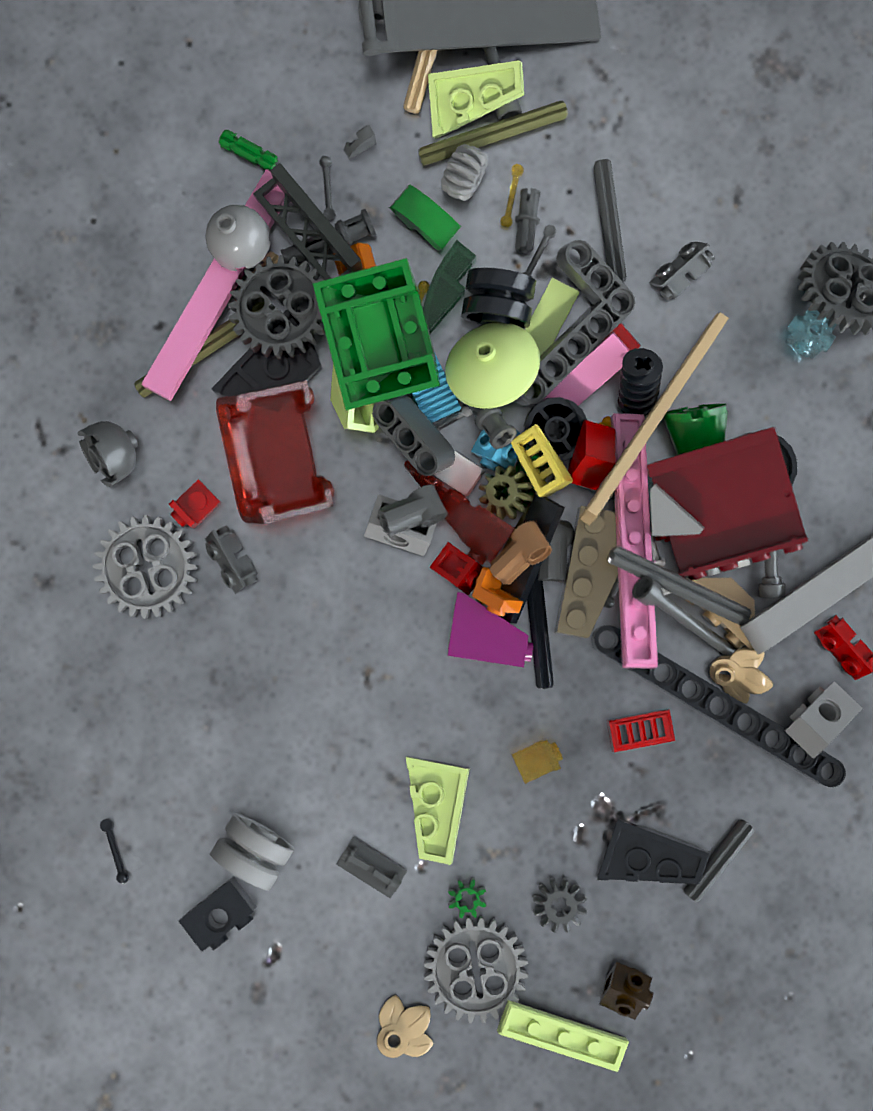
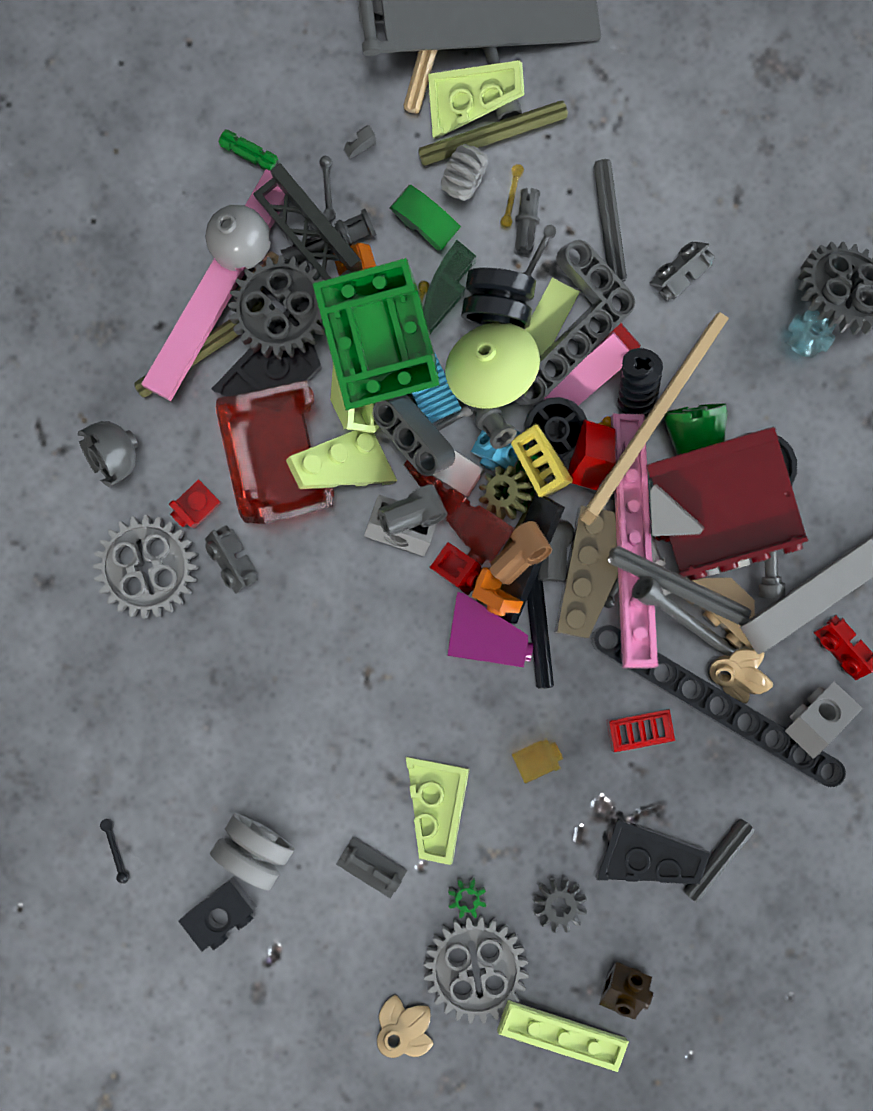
(345, 460): none -> yellowish green wing

